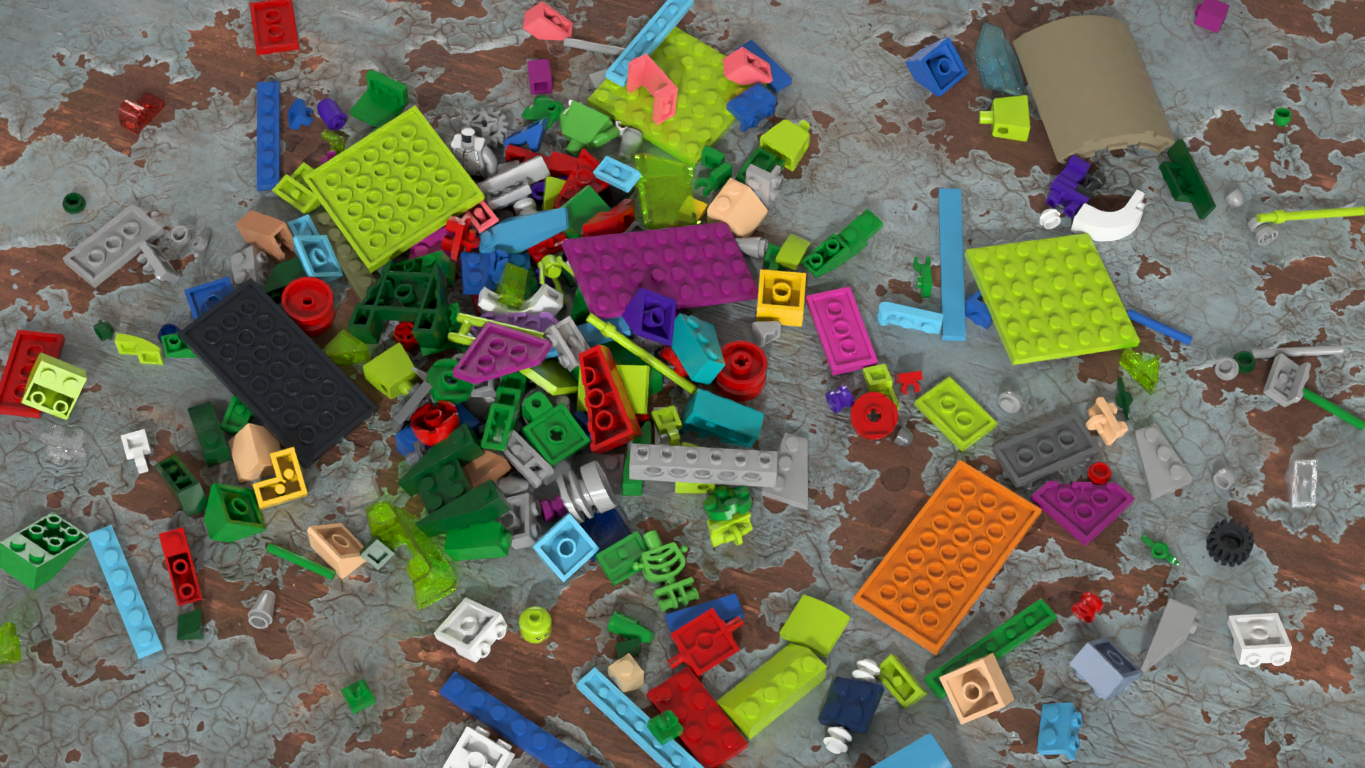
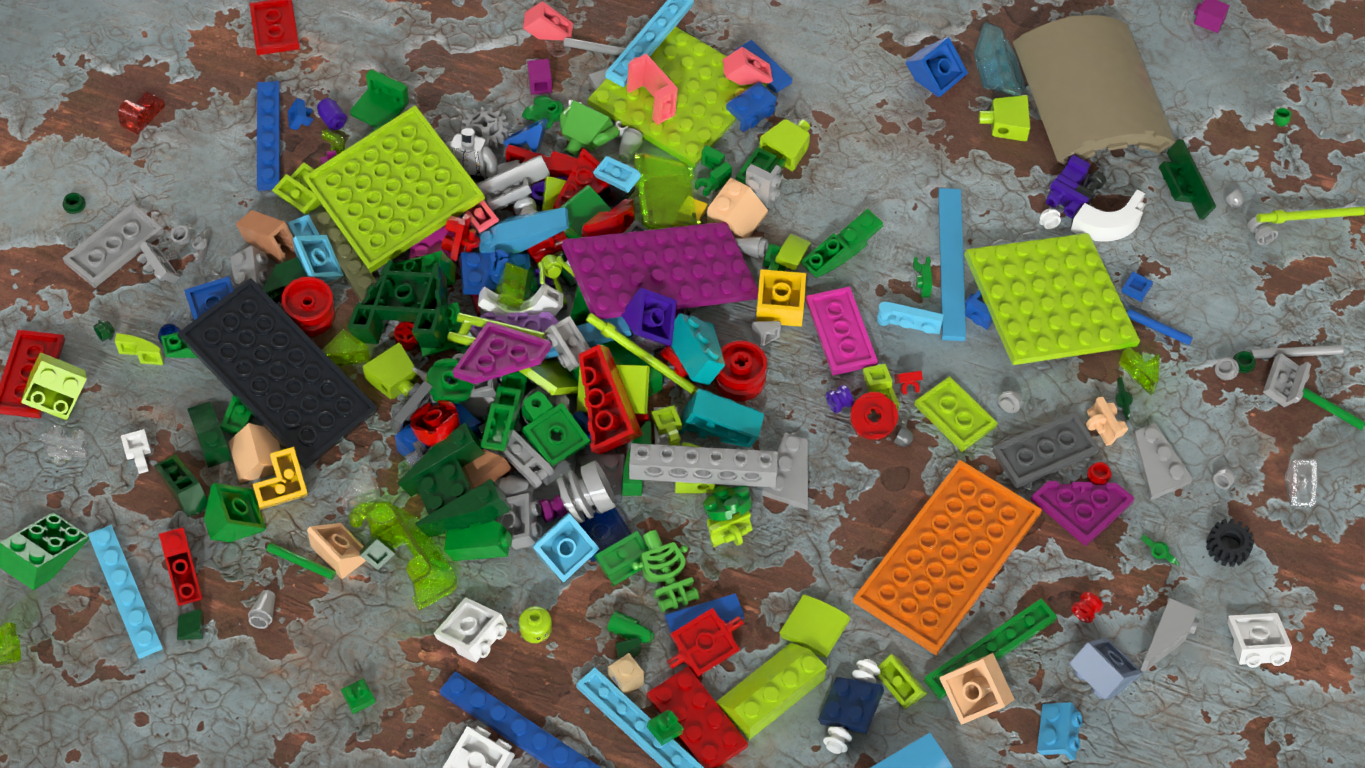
(358, 514): none -> clear neon green arm
(1137, 286): none -> blue plate

